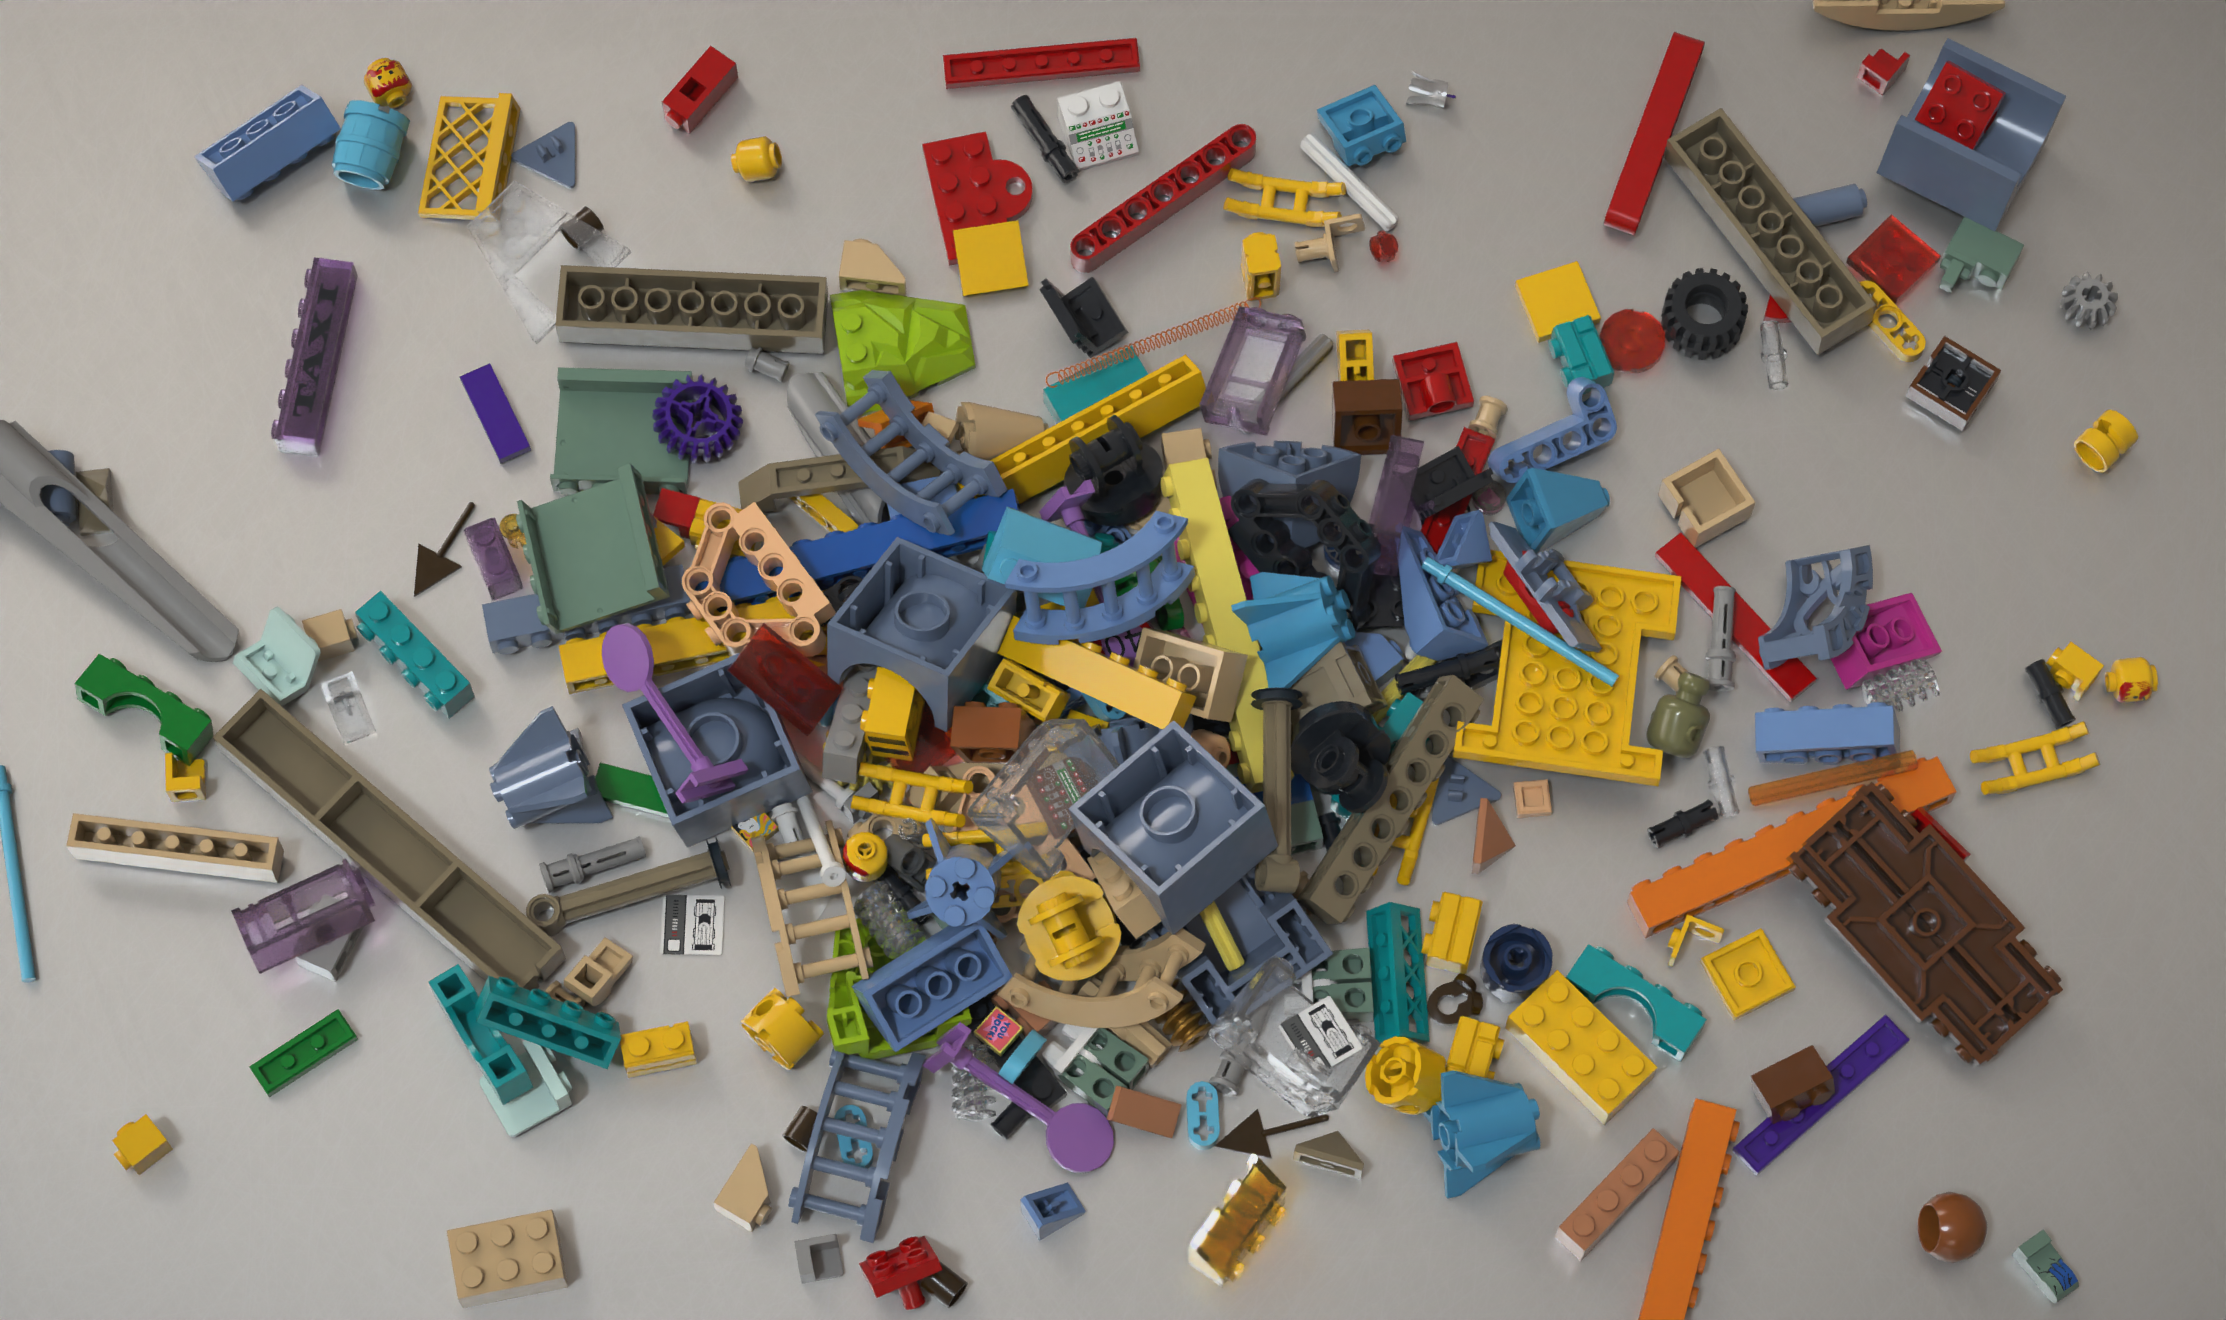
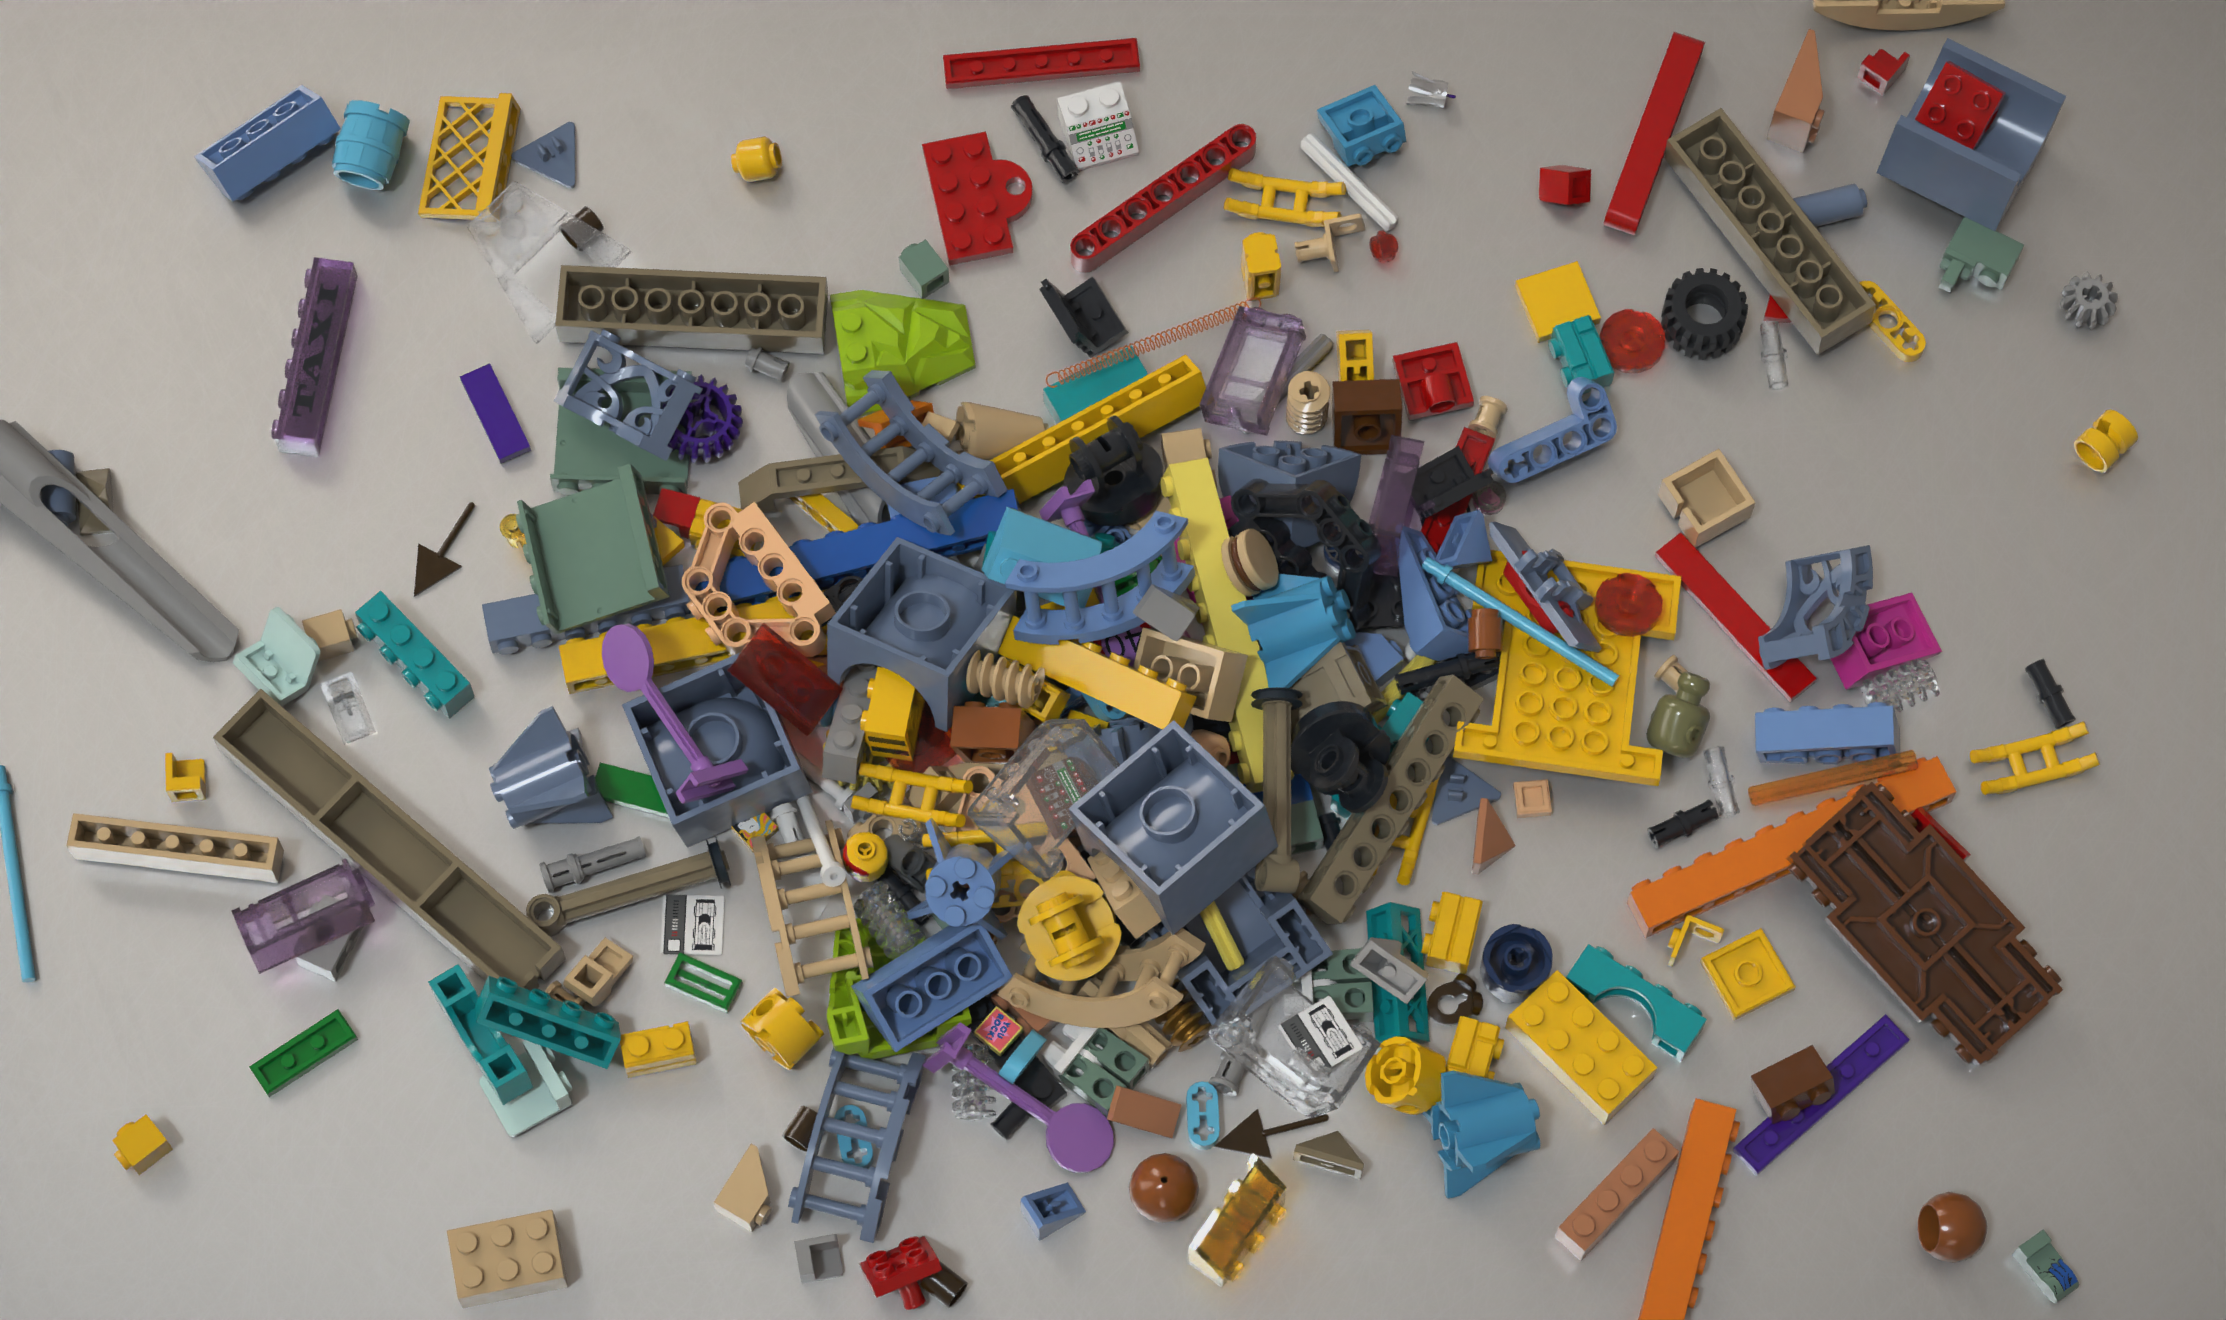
(111, 687): green arch -> none
(387, 82): yellow head -> none
(493, 559): clear purple brick -> none
(588, 400): none -> sand blue fence
(685, 989): none -> green tile
(699, 90): red brick -> none
(870, 269): tan slope -> none
(923, 268): none -> sand green brick
(990, 258): yellow tile -> none
(1002, 681): none -> tan piece
(1161, 1200): none -> dark orange helmet
(1166, 611): none -> light grey slope
(1250, 562): none -> tan head
(1307, 402): none -> tan piece
(1385, 966): none -> light grey slope
(1485, 633): none -> dark orange brick
(1554, 505): dark azure slope -> none
(1565, 184): none -> red panel
(1628, 604): none -> clear red tile
(1720, 654): light grey pin -> none
(1798, 109): none -> nougat slope
(1893, 258): clear red plate -> none
(1953, 383): piece -> none
(2074, 669): yellow brick -> none
(2131, 680): yellow head -> none

